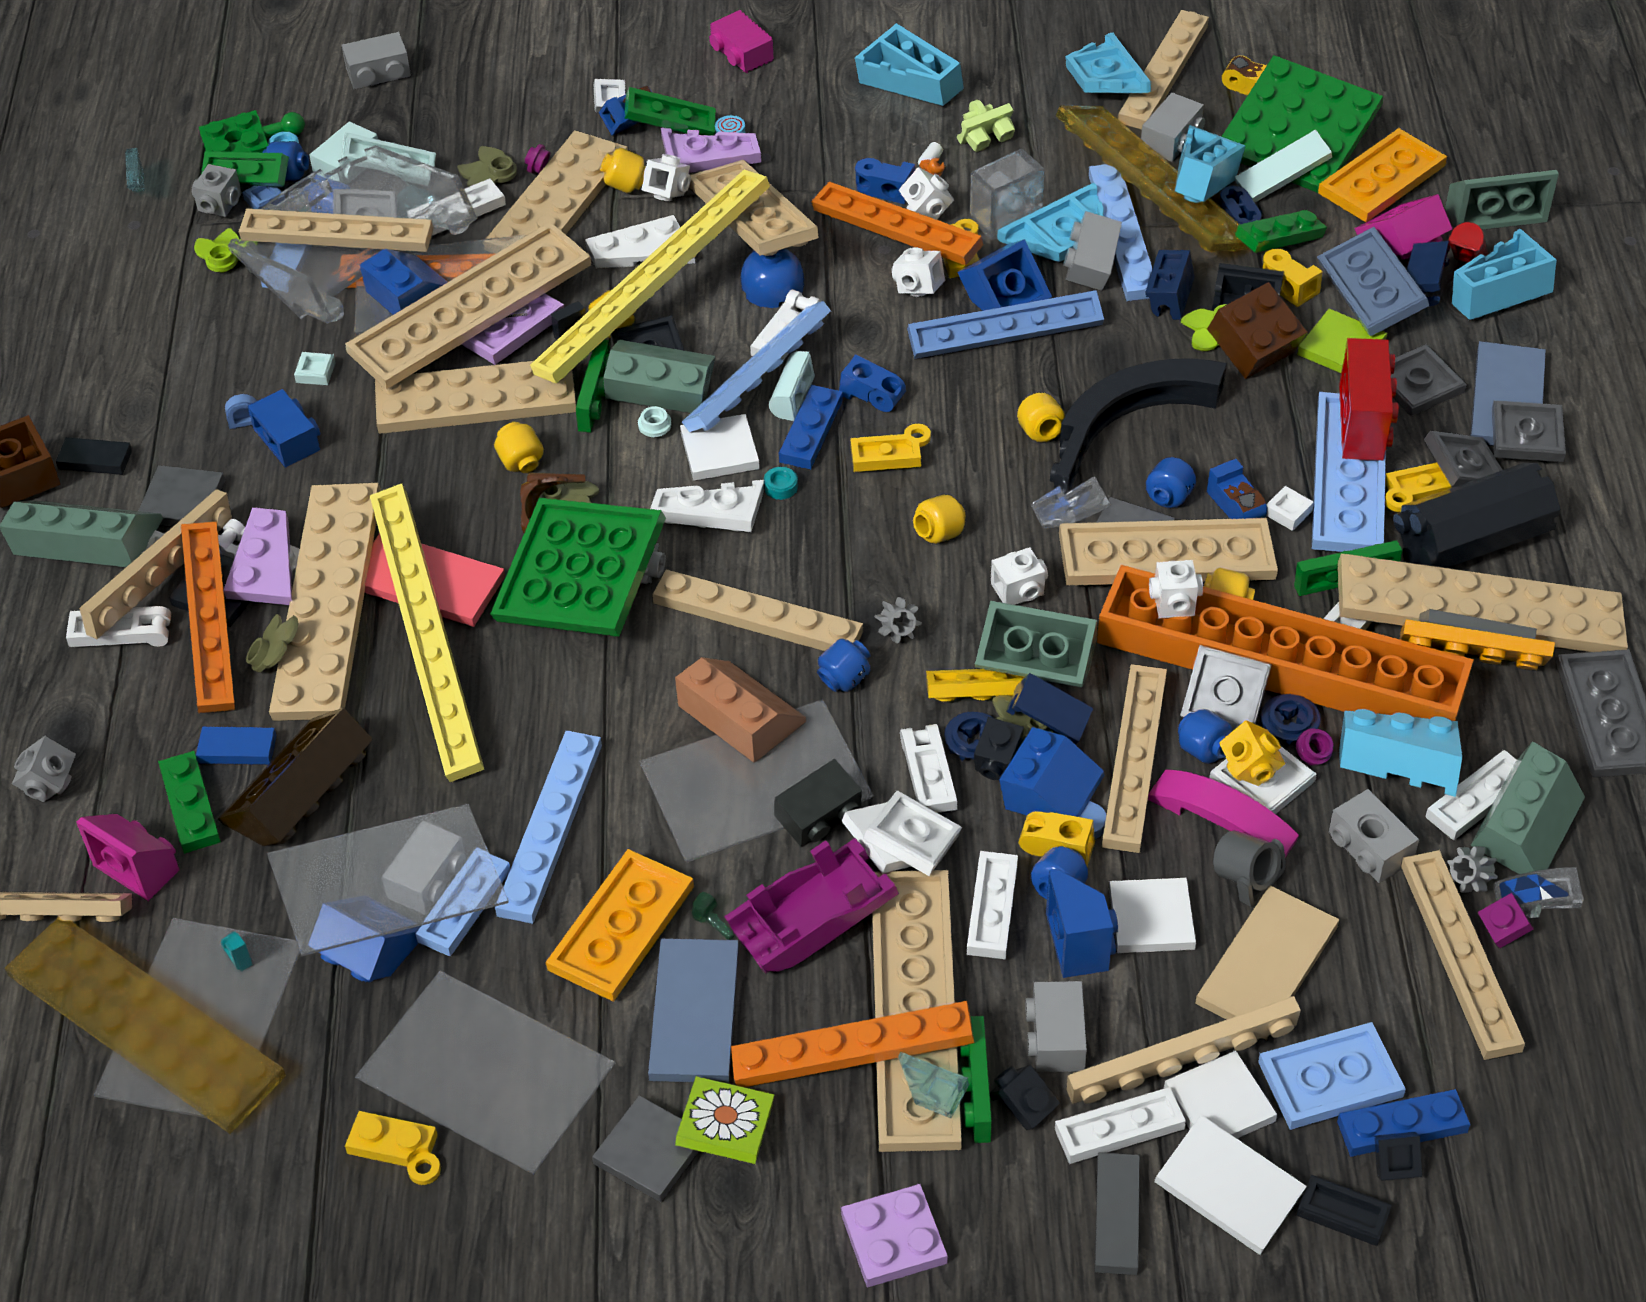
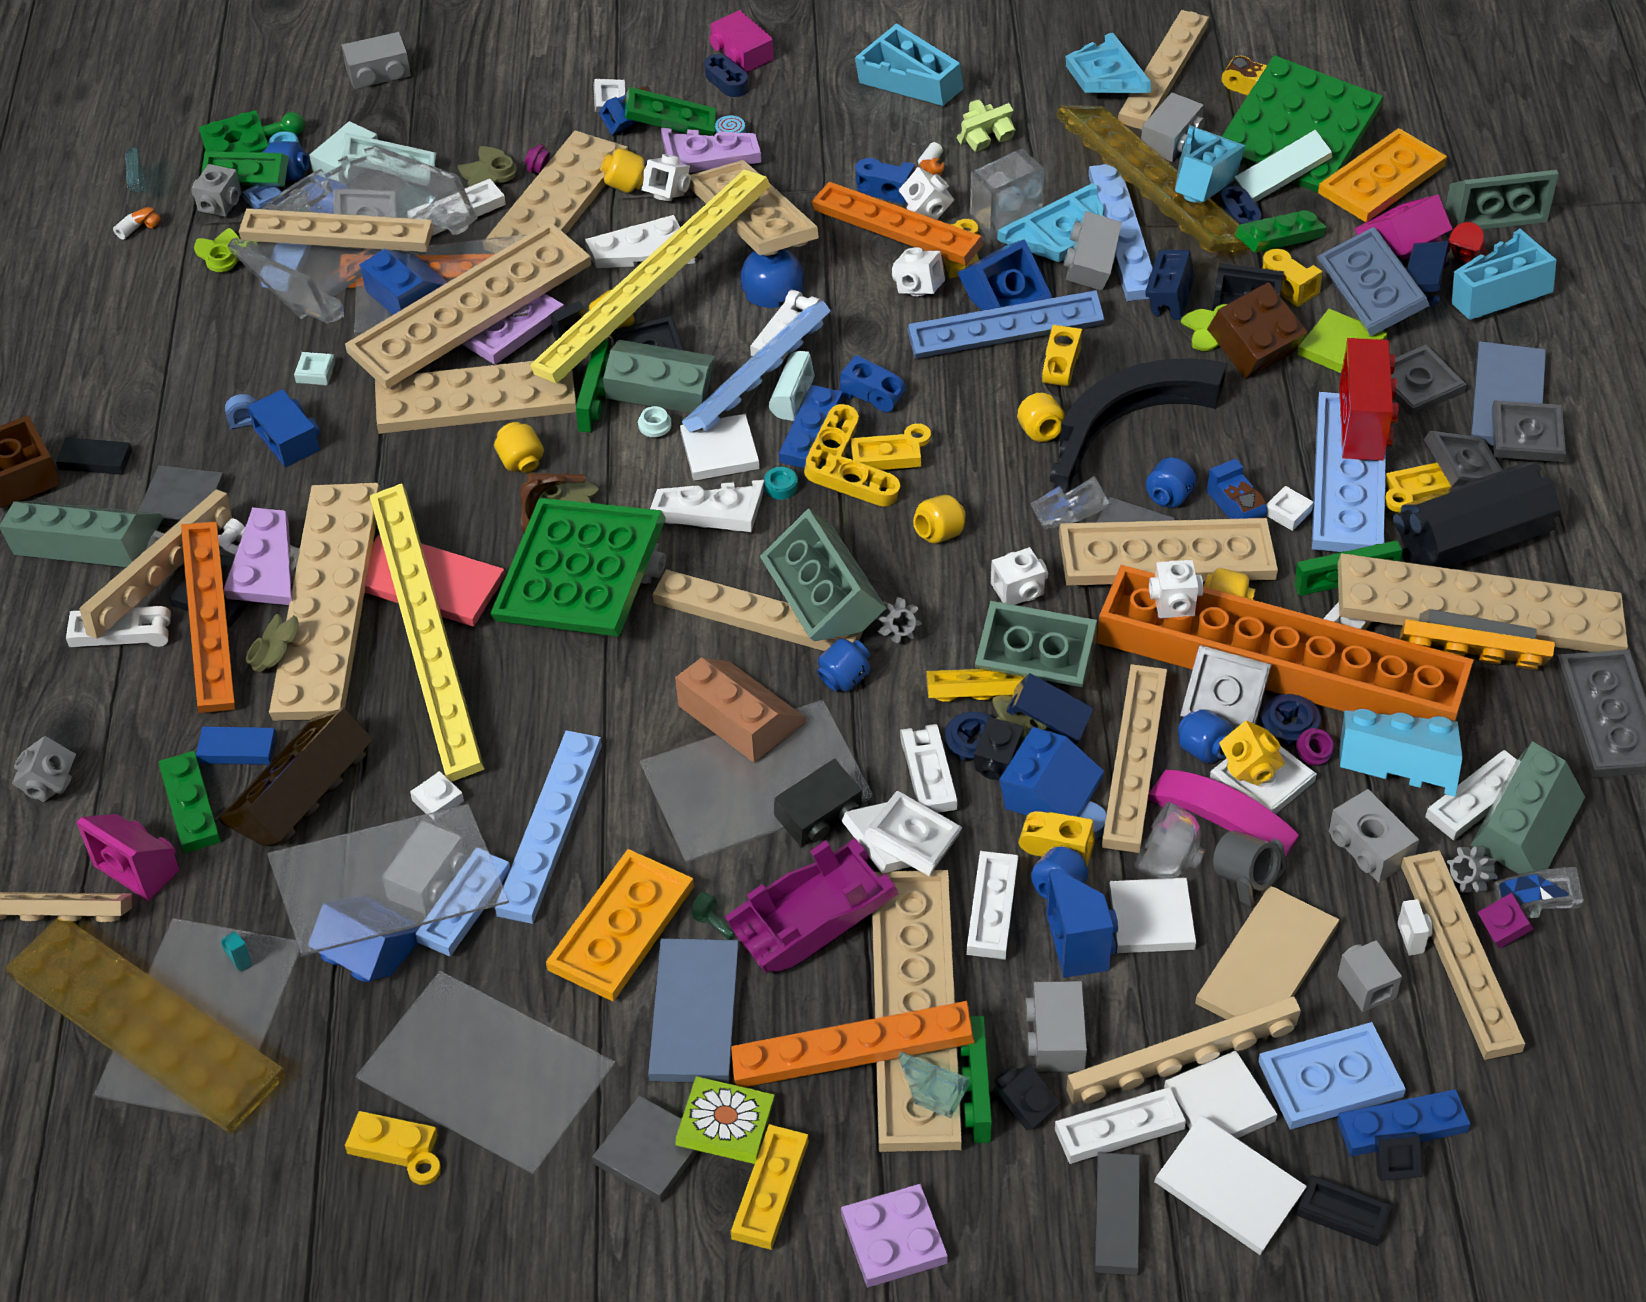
(134, 220): none -> arm
(436, 794): none -> white plate
(726, 75): none -> dark blue beam
(769, 1187): none -> yellow plate
(821, 579): none -> sand green slope
(837, 465): none -> yellow beam
(1060, 356): none -> yellow leg
(1171, 844): none -> clear cylinder
(1369, 975): none -> light grey brick
(1414, 927): none -> white plate

